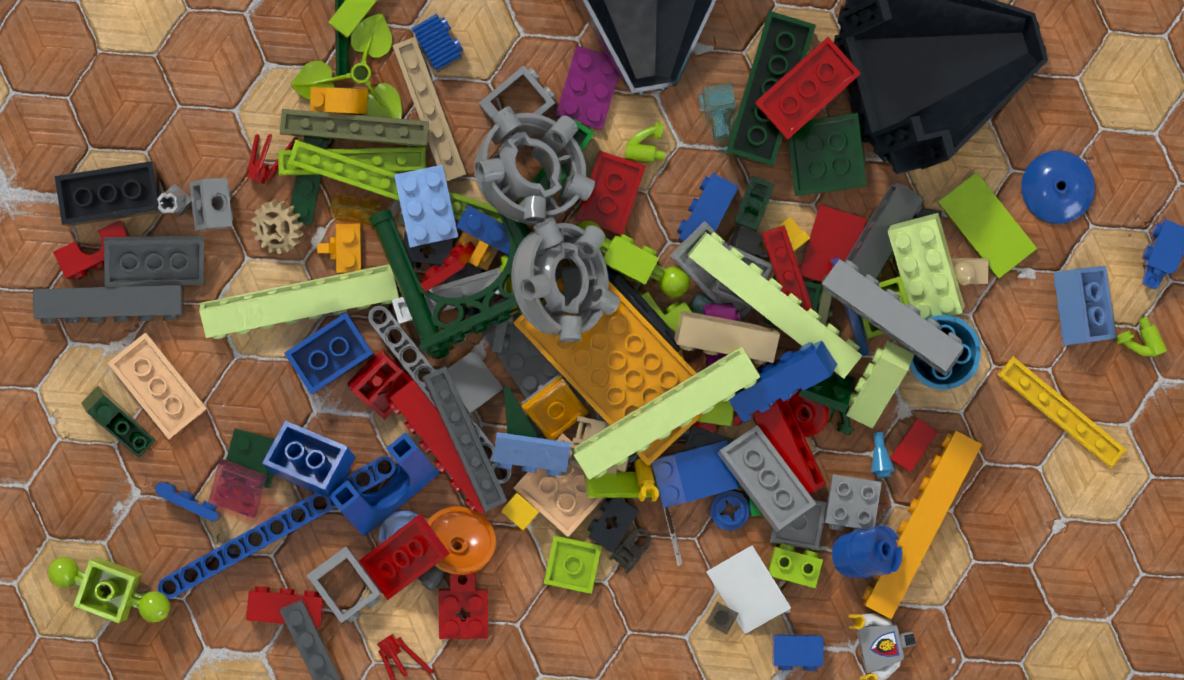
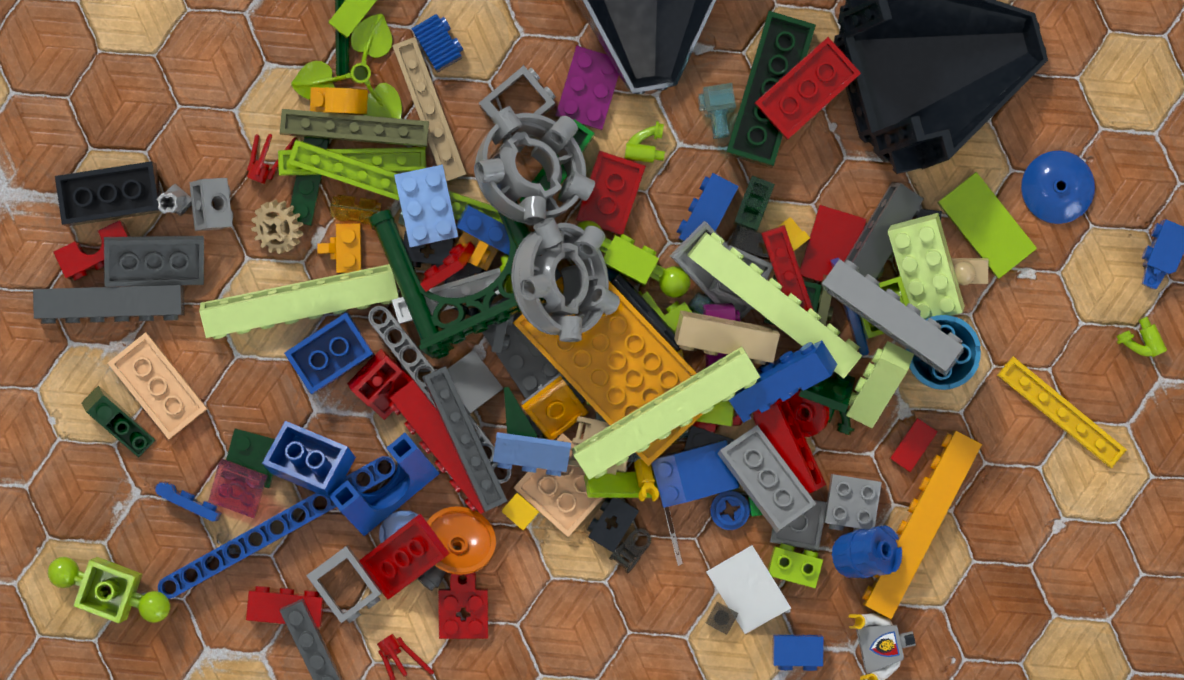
(572, 564): lime plate -> none
(828, 155): dark green plate -> none
(881, 460): dark azure cone -> none
(1084, 305): medium blue slope -> none

